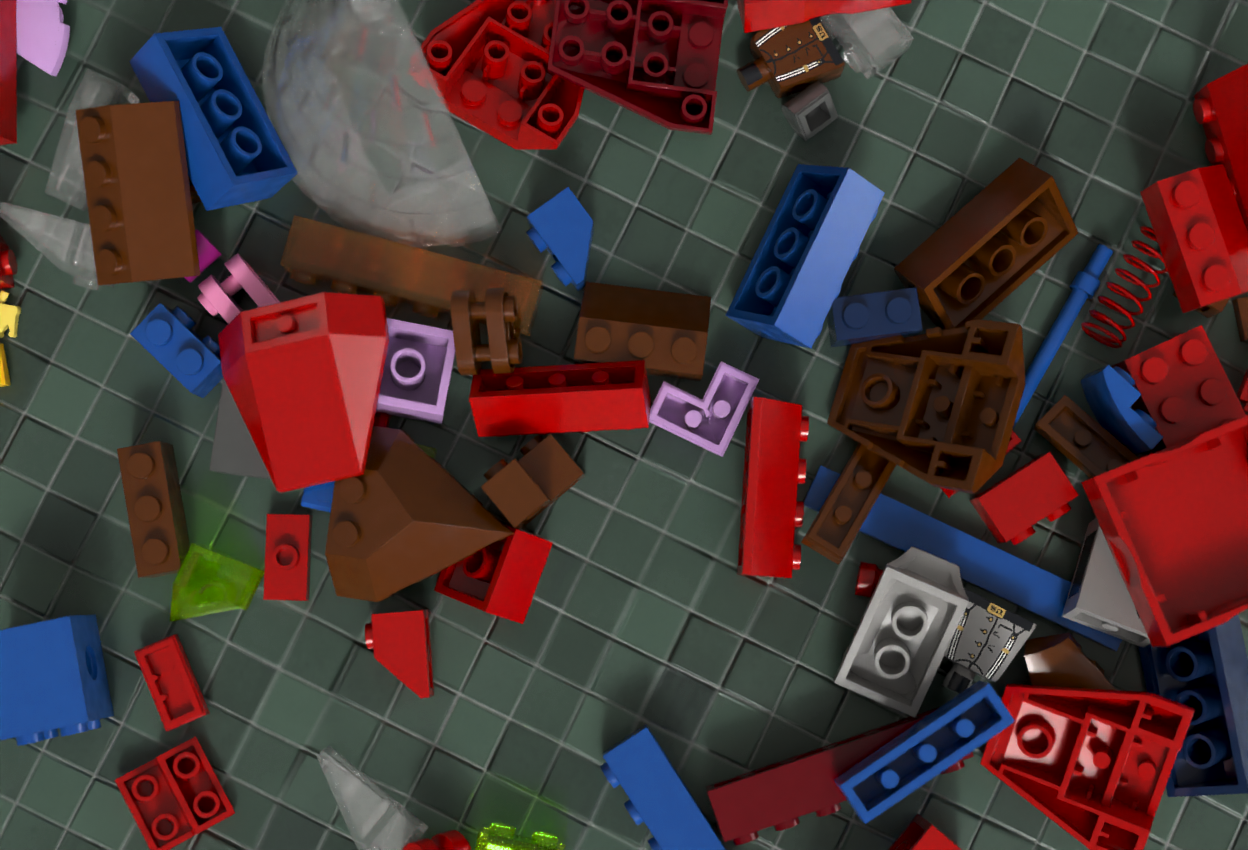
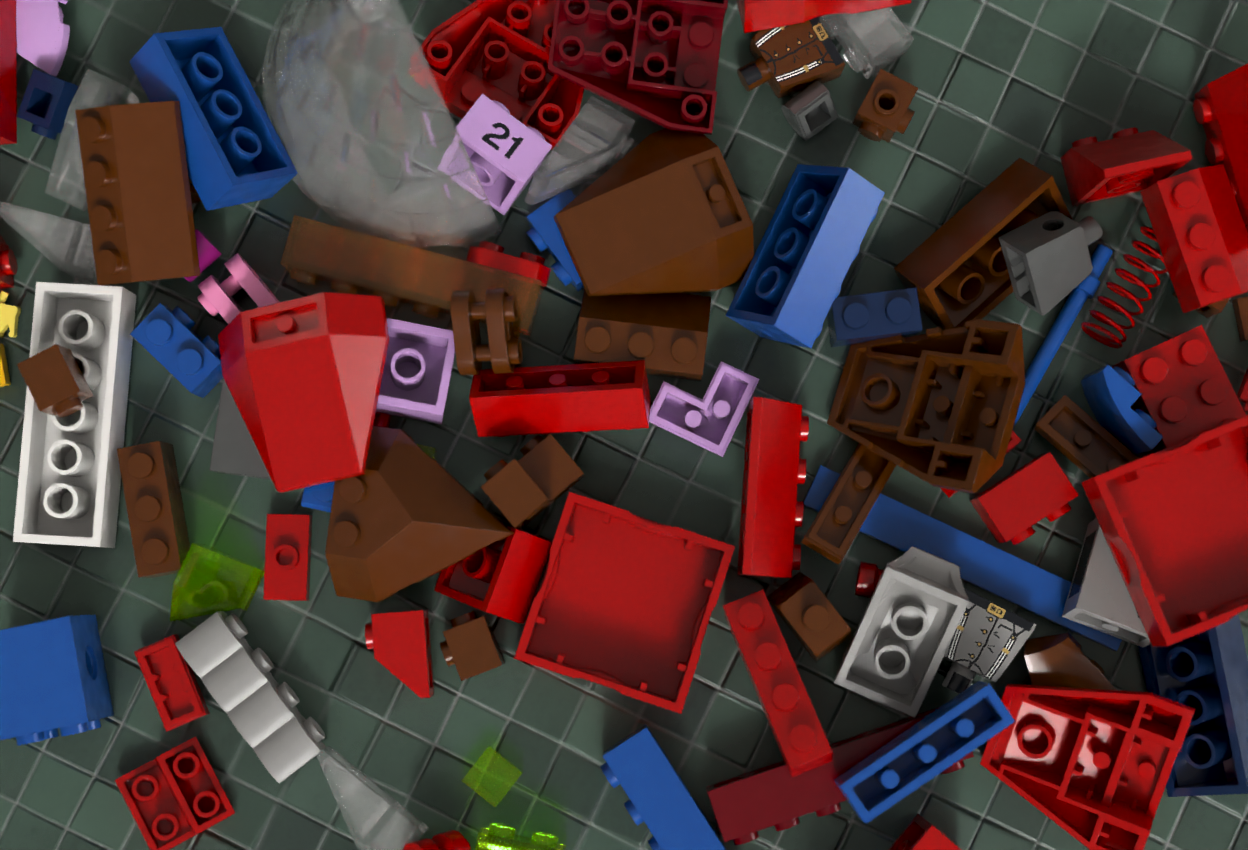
(46, 103): none -> dark blue brick
(55, 381): none -> reddish brown brick
(72, 462): none -> white brick
(251, 696): none -> light grey brick
(471, 646): none -> reddish brown brick
(492, 776): none -> clear neon green tile
(501, 151): none -> lavender brick
(526, 265): none -> red plate
(584, 150): none -> clear slope
(624, 602): none -> red tile
(660, 221): none -> reddish brown wedge
(777, 683): none -> red brick
(809, 615): none -> reddish brown torso
(885, 107): none -> reddish brown brick
(1049, 258): none -> dark grey torso
(1120, 164): none -> red slope

